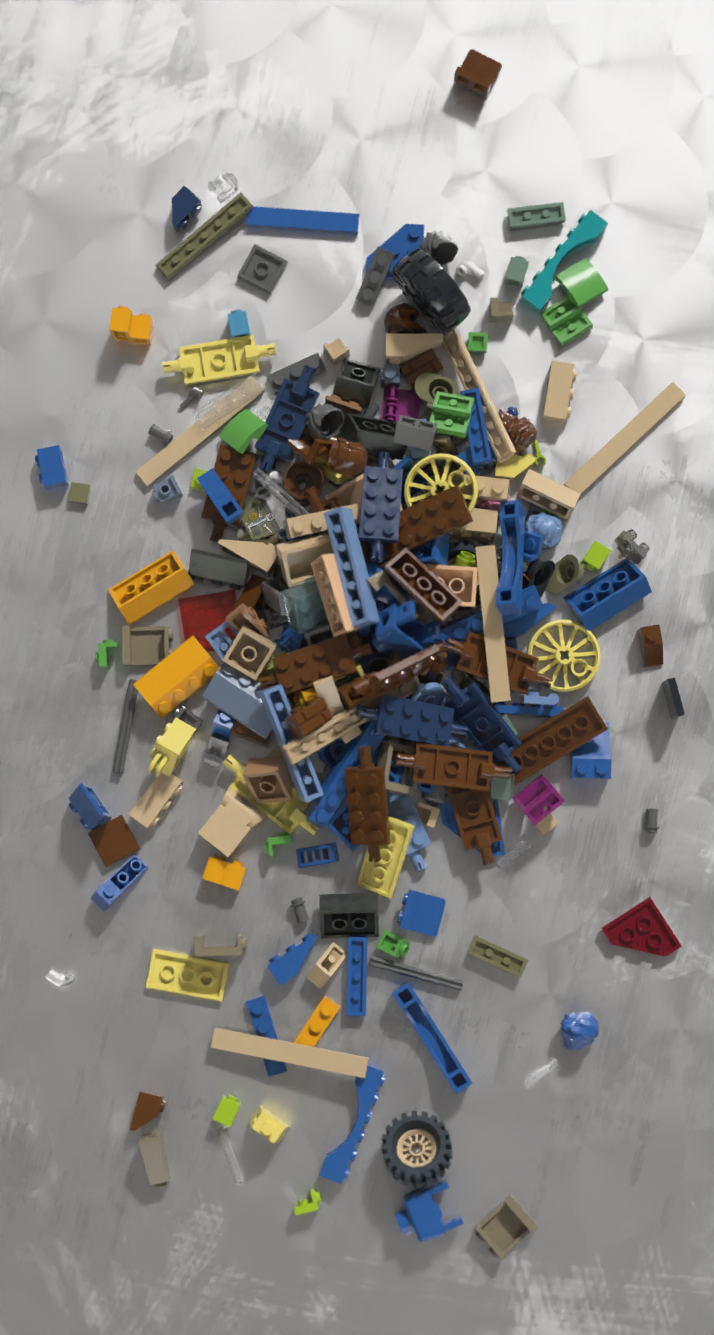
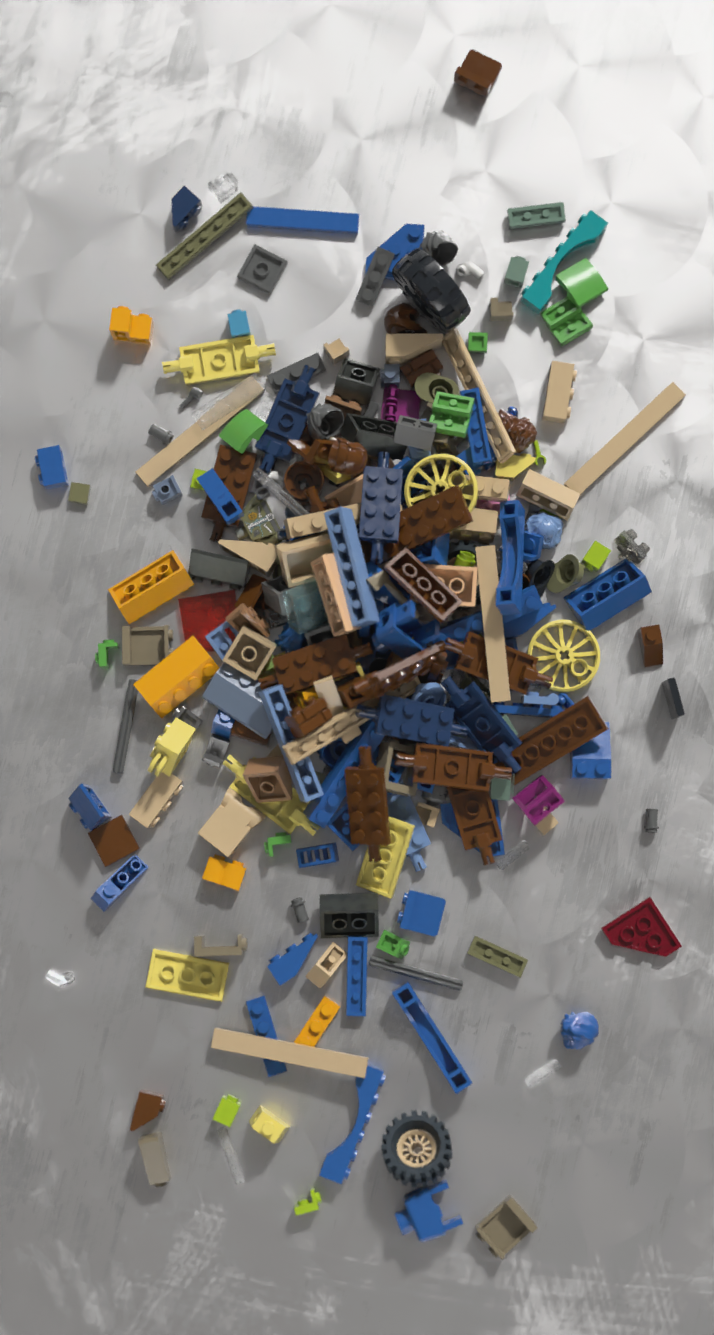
(565, 700): none -> blue arm

